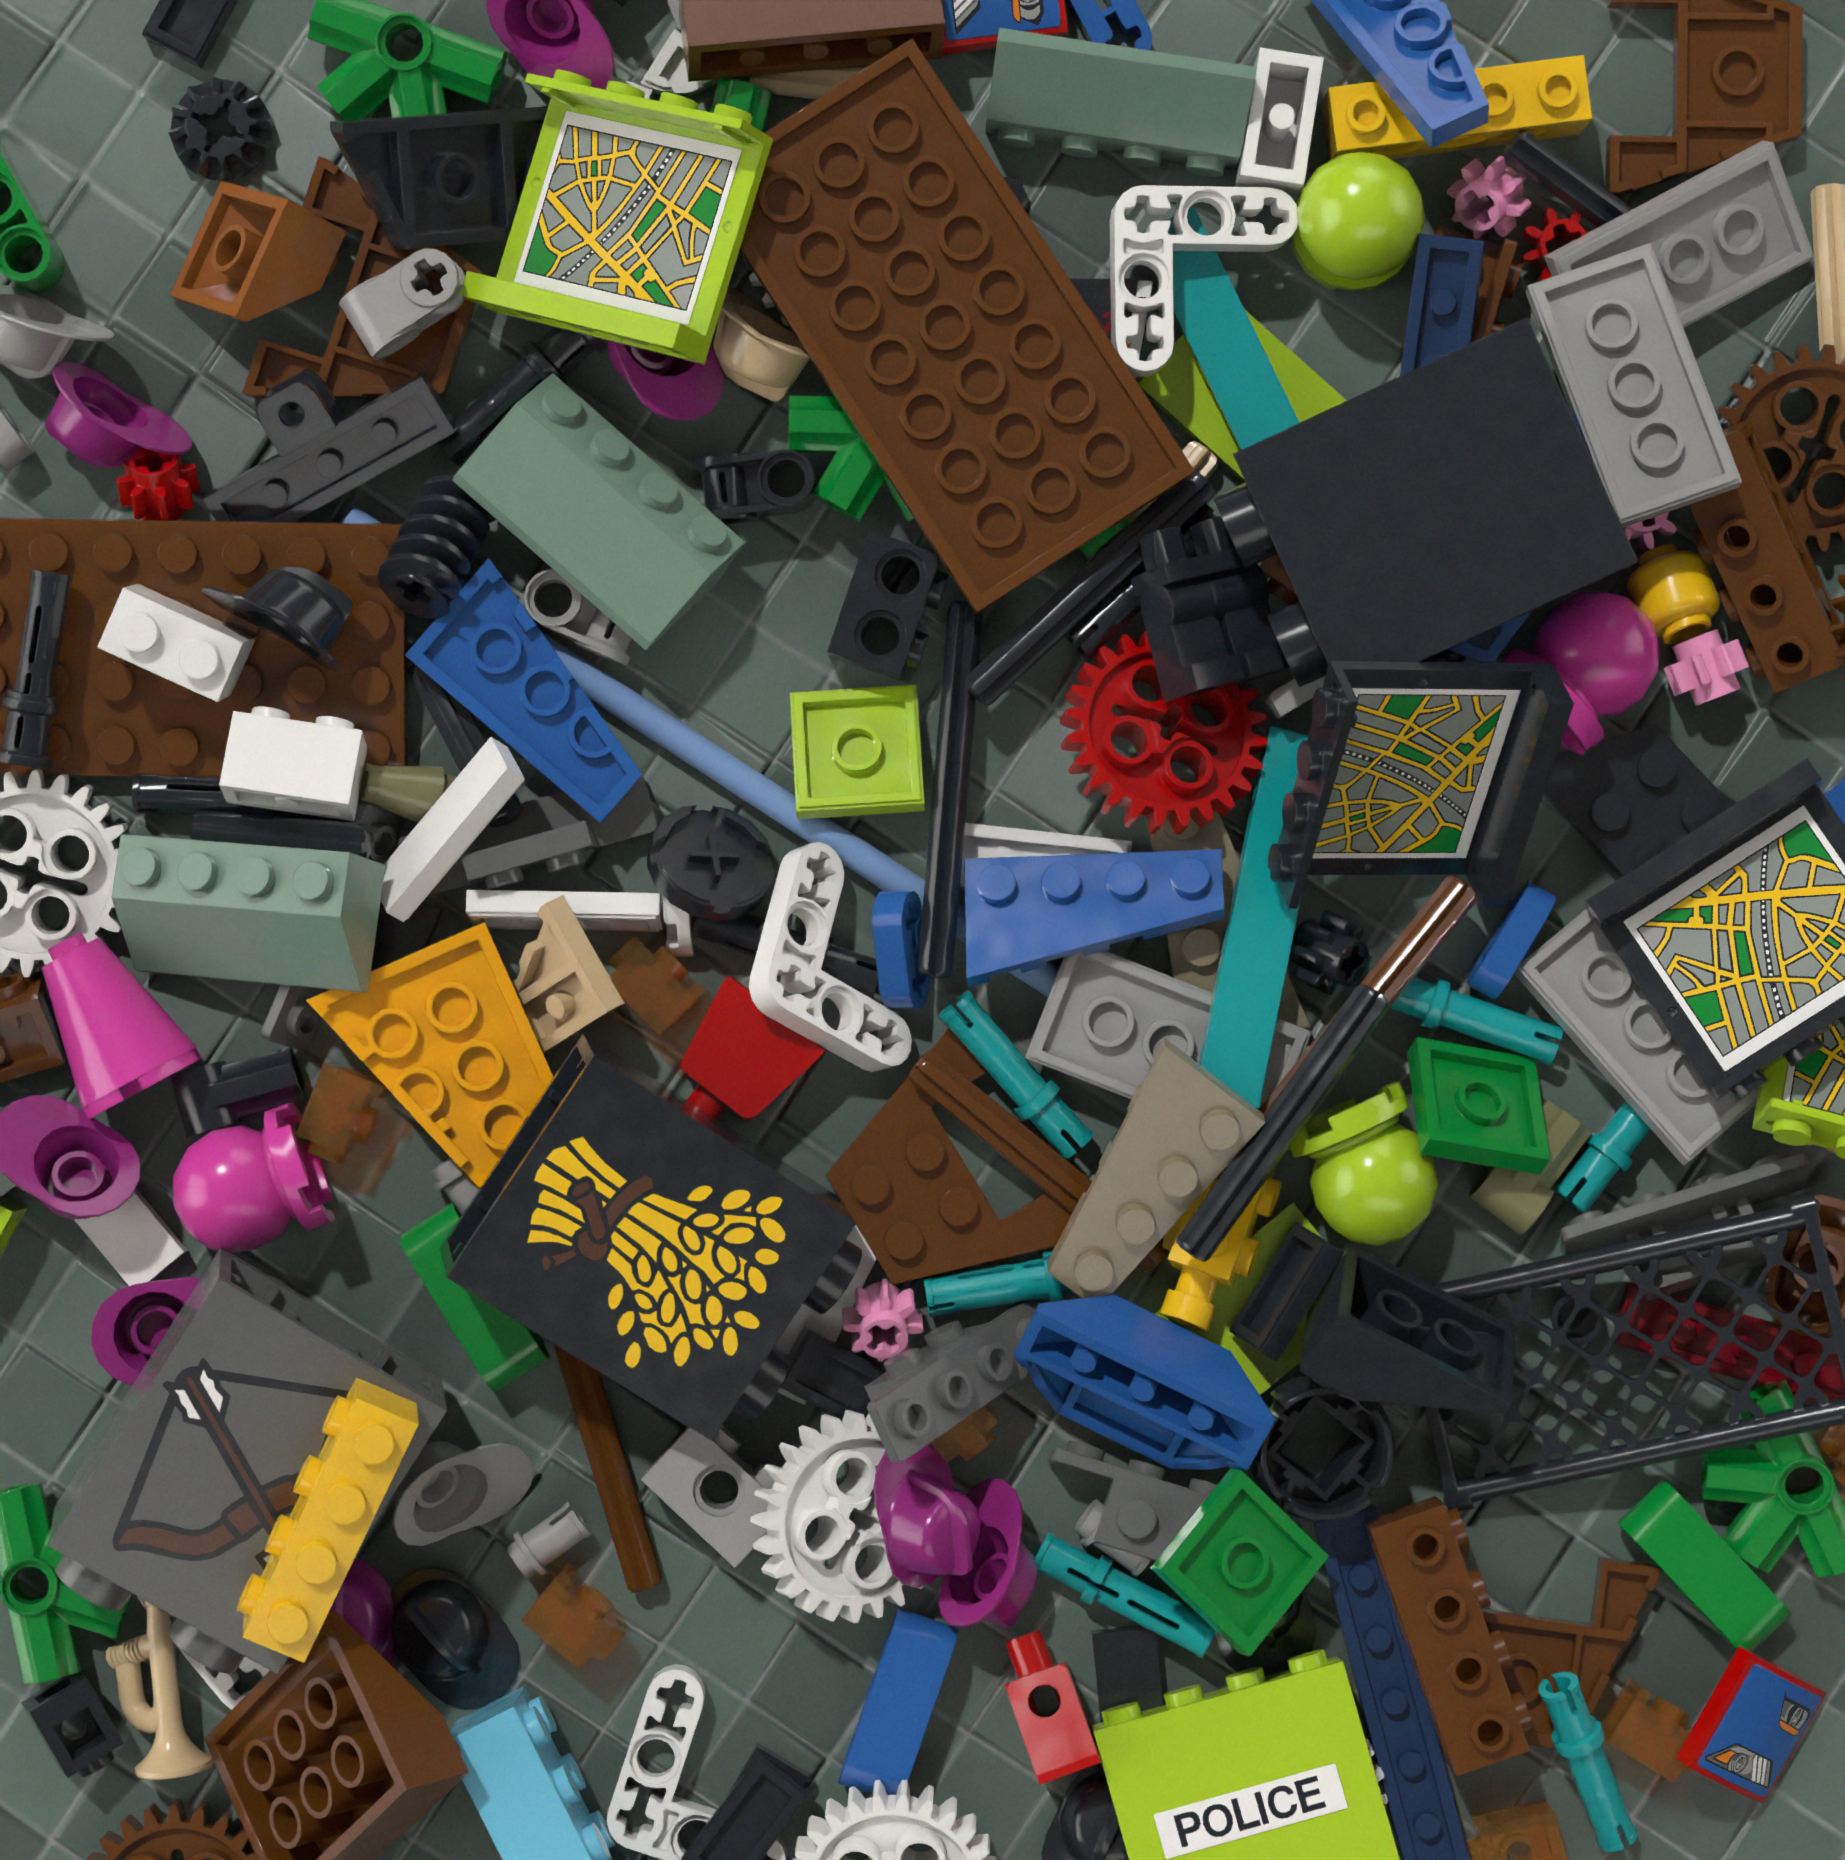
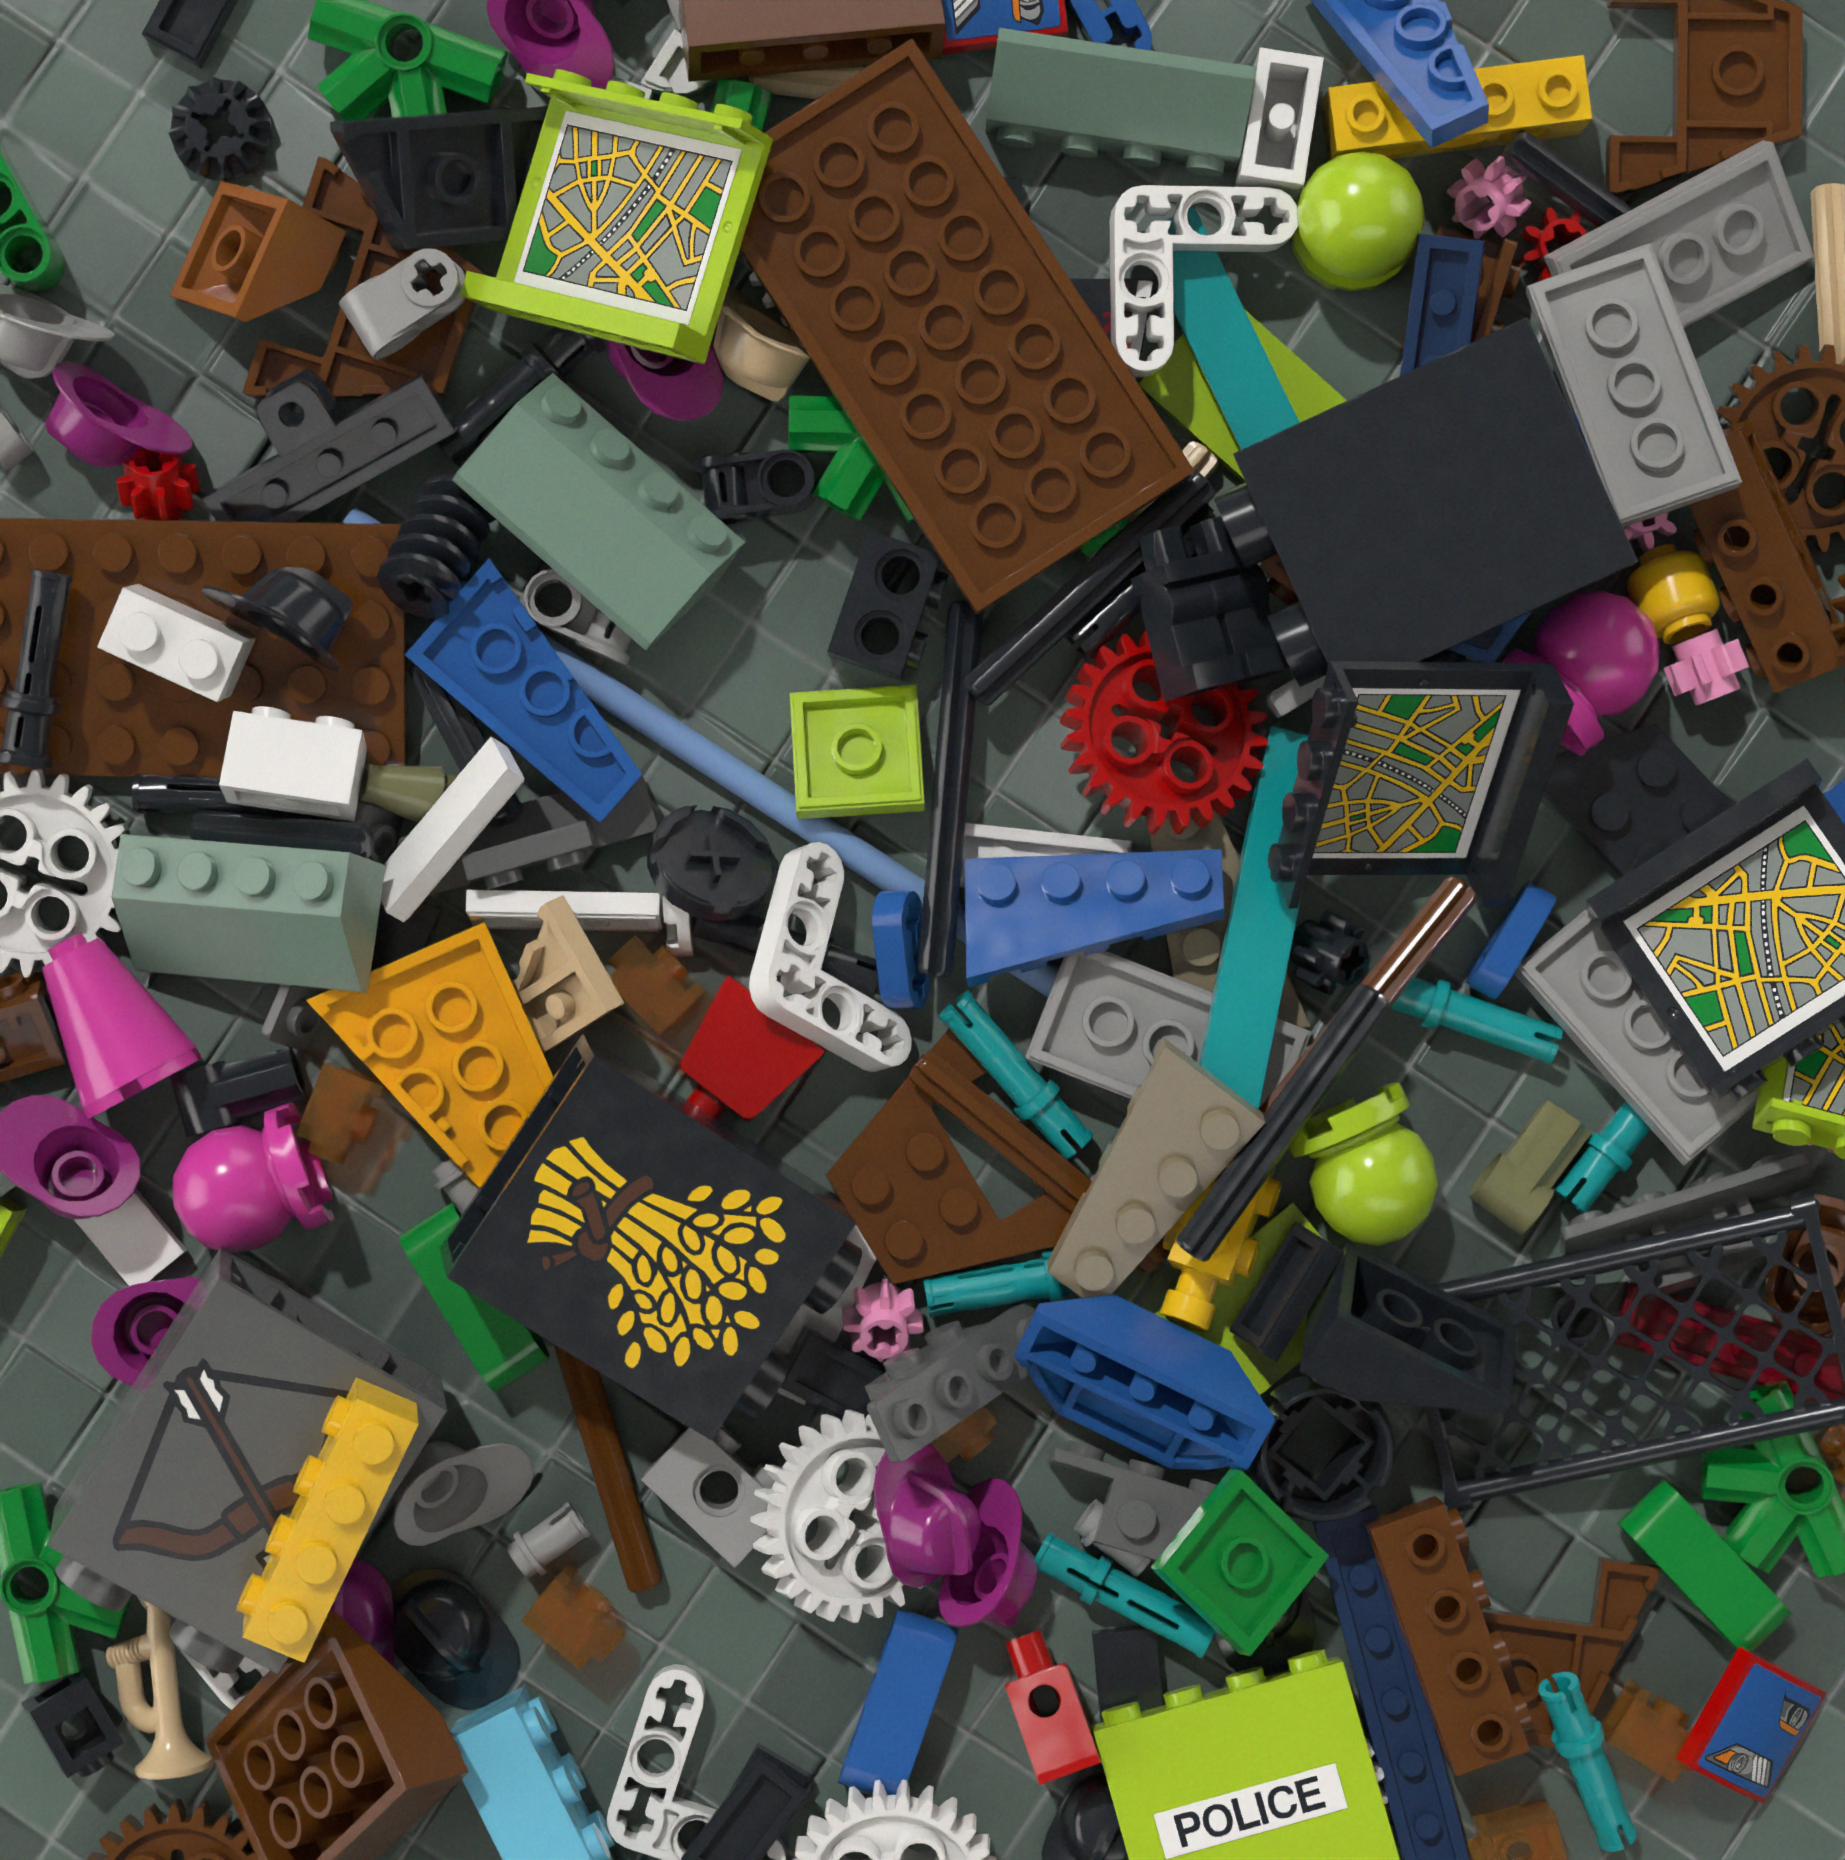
(1478, 1106): green plate -> none

